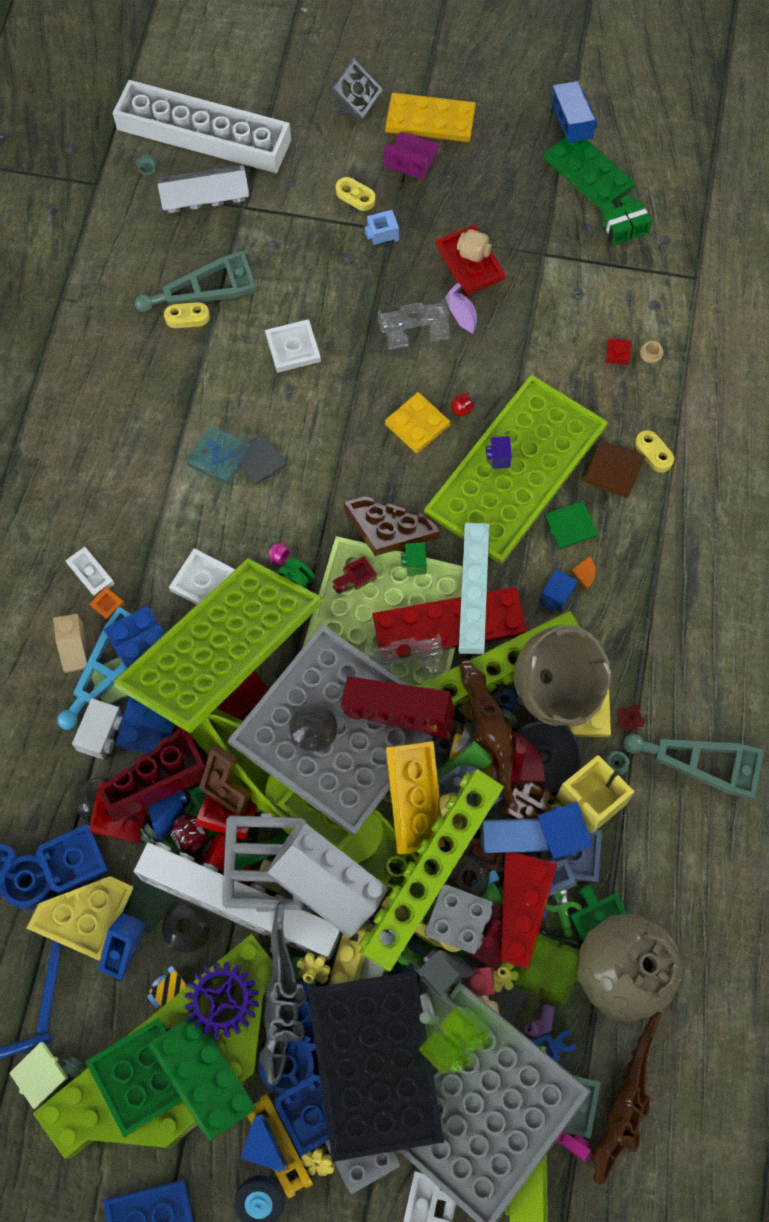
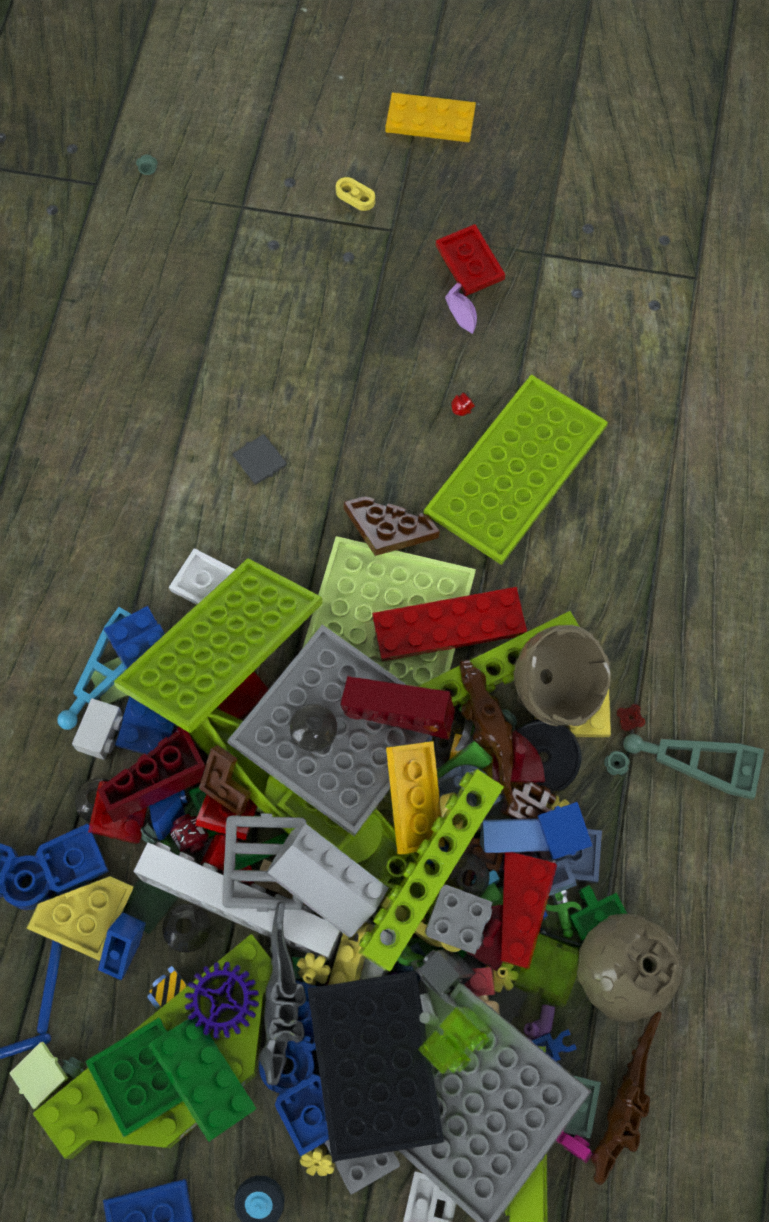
(71, 642): tan slope -> none
(89, 571): white plate -> none
(106, 603): orange plate -> none
(186, 315): light yellow plate -> none
(202, 126): white brick -> none
(203, 187): slope -> none
(218, 454): clear light blue tile -> none
(238, 273): sand green plate -> none
(262, 1146): blue slope -> none
(279, 553): dark pink plate -> none
(286, 1147): yellow plate -> none
(292, 346): white plate -> none
(296, 572): green wheel -> none
(357, 574): dark red plate -> none
(364, 81): dark grey piece -> none
(382, 227): light blue brick -> none
(410, 155): magenta bracket -> none
(414, 559): green plate -> none
(417, 422): yellow plate -> none
(425, 649): clear piece -> none
(433, 313): clear piece -> none
(474, 245): tan head -> none
(474, 589): light aqua plate -> none
(499, 452): dark purple plate -> none
(504, 692): dark blue plate -> none
(558, 591): blue brick -> none
(571, 525): green piece -> none
(573, 111): brick -> none
(584, 573): orange tile -> none
(589, 171): green plate -> none
(593, 797): light yellow piece -> none
(614, 469): reddish brown slope -> none
(618, 351): red plate -> none
(626, 221): green hips -> none
(651, 352): tan plate -> none
(653, 451): light yellow plate -> none

